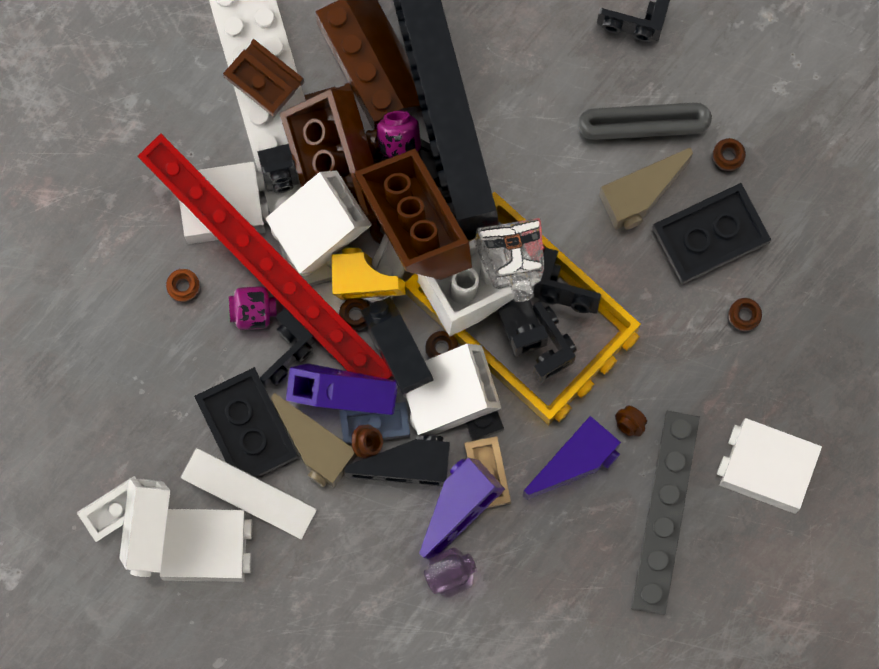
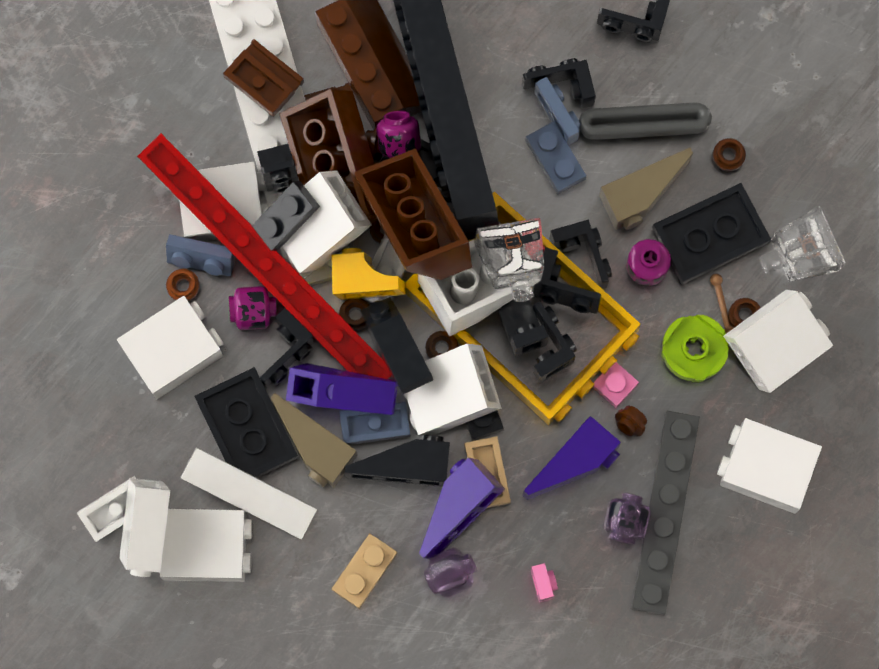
(171, 346): none -> white brick
(199, 255): none -> sand blue plate
(285, 216): none -> plate
(364, 571): none -> tan plate
(366, 441): reddish brown plate -> none
(544, 582): none -> bright pink plate
(551, 100): none -> sand blue plate
(555, 157): none -> sand blue plate
(570, 238): none -> black bracket
(581, 86): none -> black bracket
(615, 384): none -> bright pink plate
(627, 519): none -> clear purple head
(652, 272): none -> magenta head
(696, 367): none -> lime plate
(716, 280): none -> medium nougat hinge
(779, 340): none -> white brick
(804, 248): none -> clear torso

